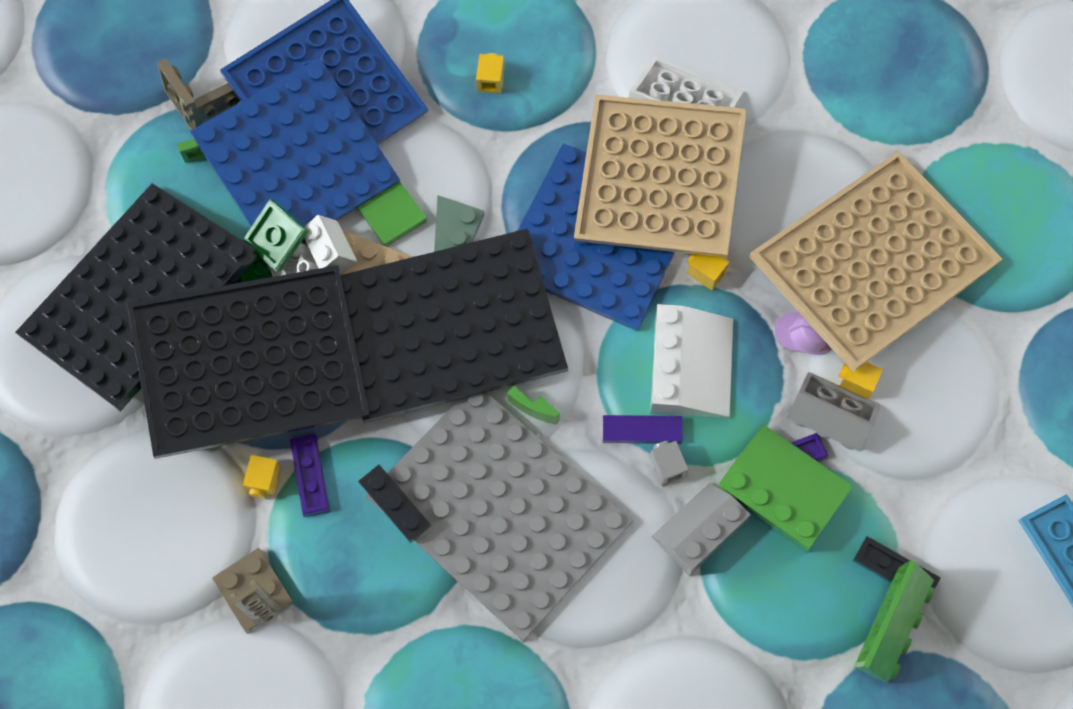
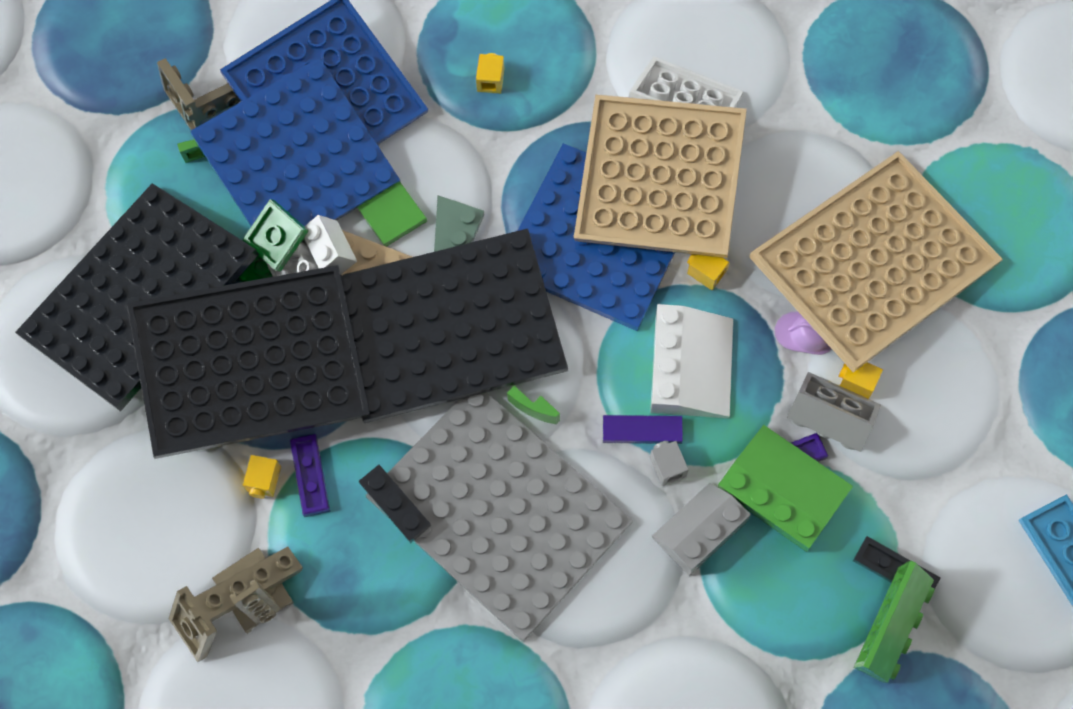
(194, 615): none -> dark tan bracket

